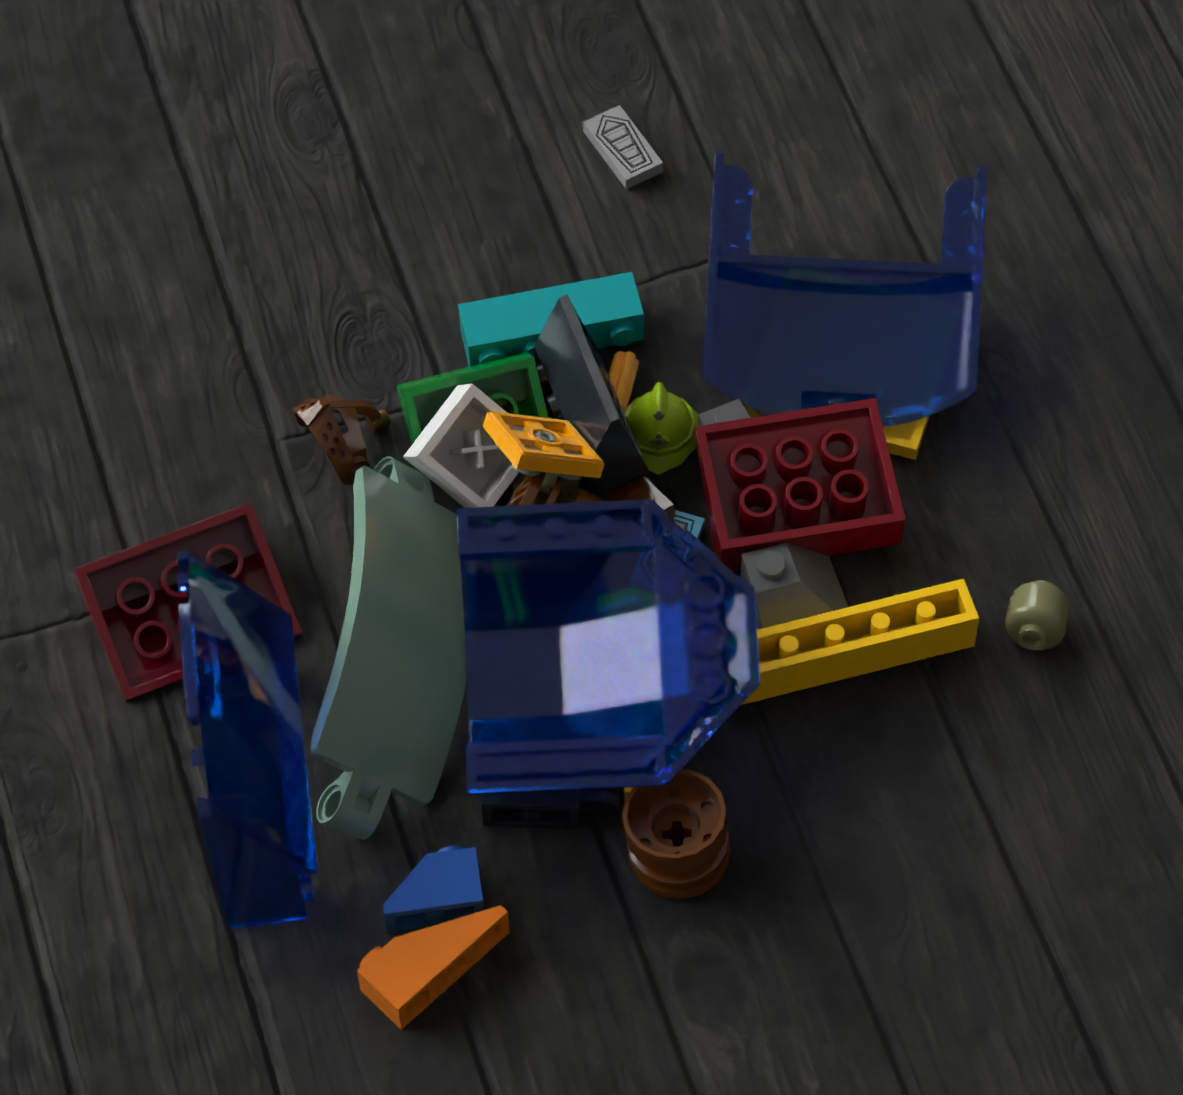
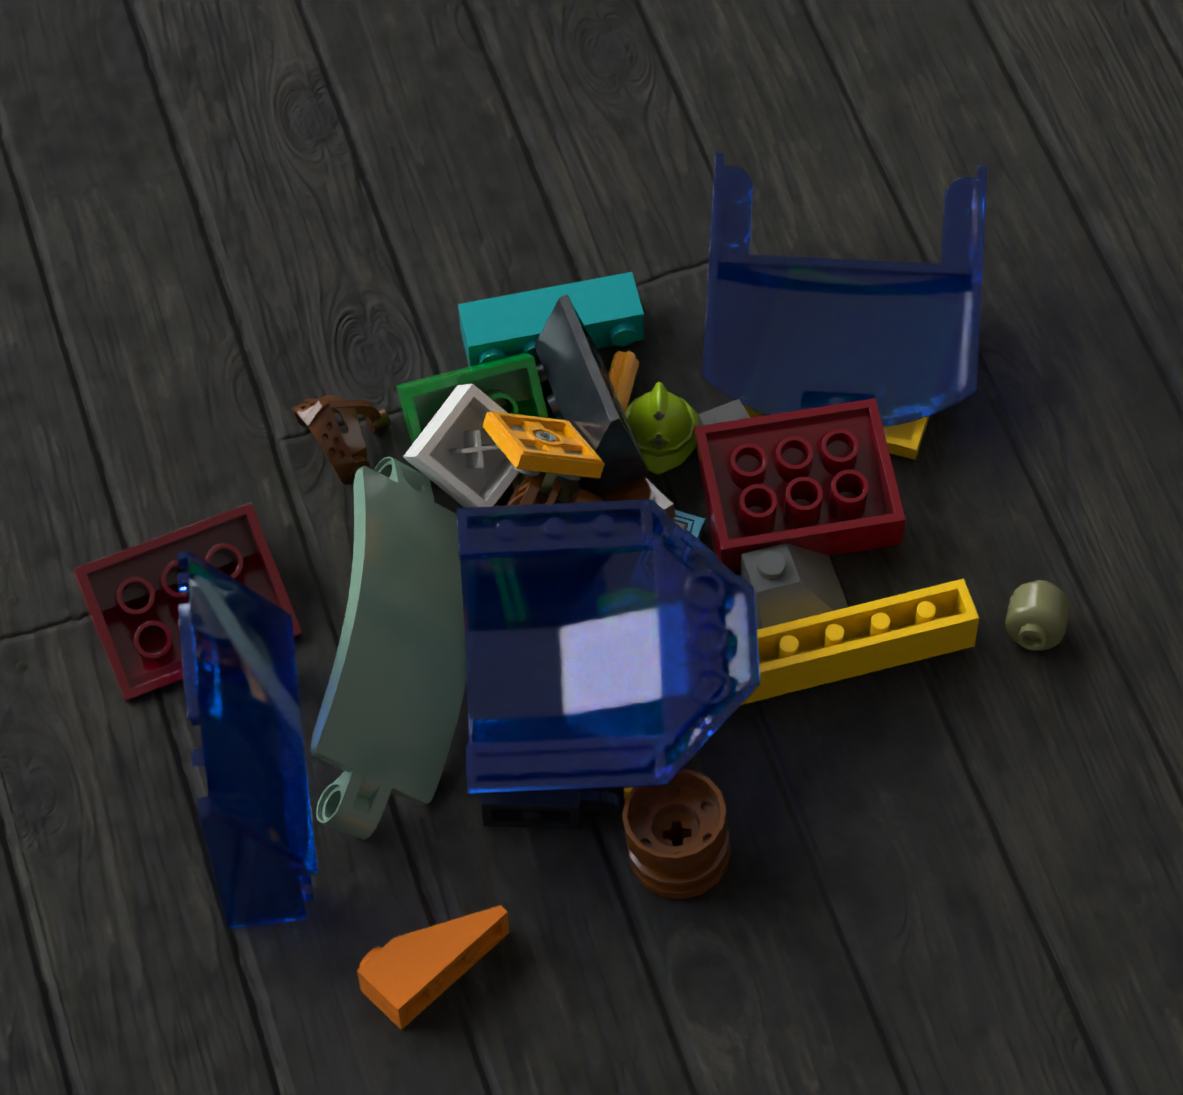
(436, 891): blue slope -> none
(623, 147): light grey tile -> none

